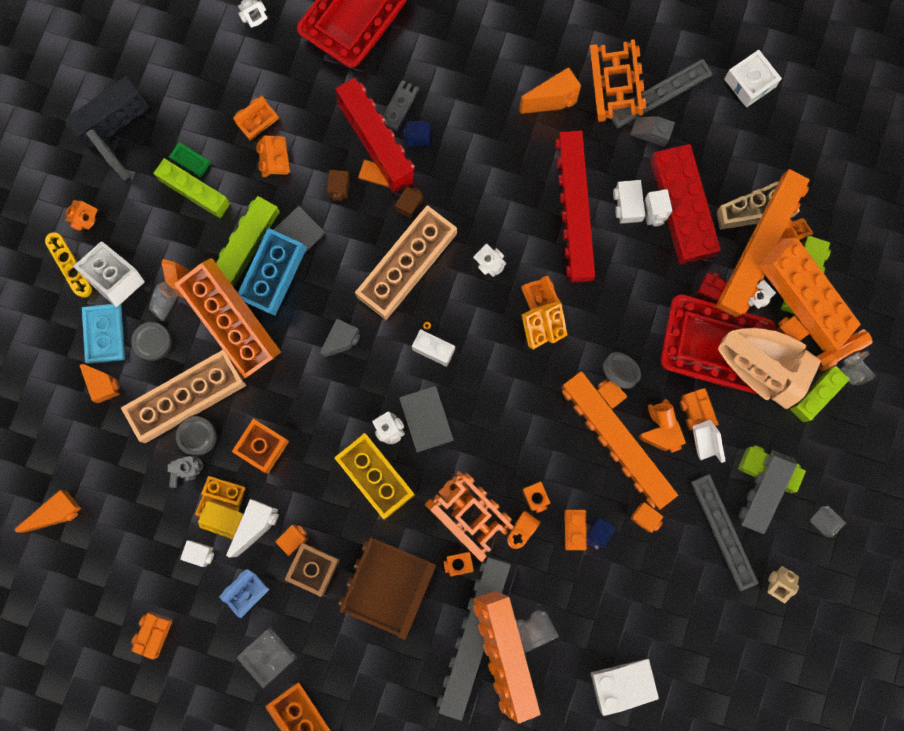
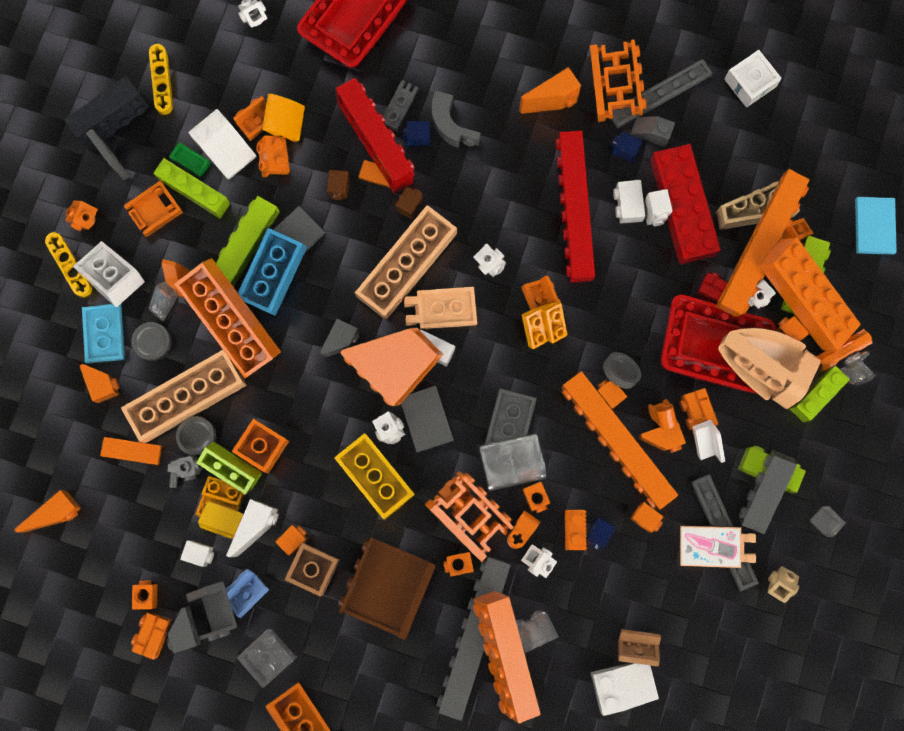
(131, 451): none -> orange tile
(137, 600): none -> orange brick
(150, 211): none -> orange container
(160, 79): none -> yellow beam
(183, 632): none -> dark grey slope
(217, 610): none -> dark grey panel
(222, 144): none -> white slope
(229, 467): none -> lime brick
(283, 117): none -> light orange slope
(394, 363): none -> orange slope
(442, 308): none -> light nougat tile
(446, 127): none -> dark grey arch
(510, 416): none -> dark grey tile
(513, 462): none -> clear slope
(539, 561): none -> white brick
(626, 146): none -> clear blue brick
(639, 647): none -> medium nougat bracket
(715, 546): none -> tile
(875, 225): none -> medium azure tile

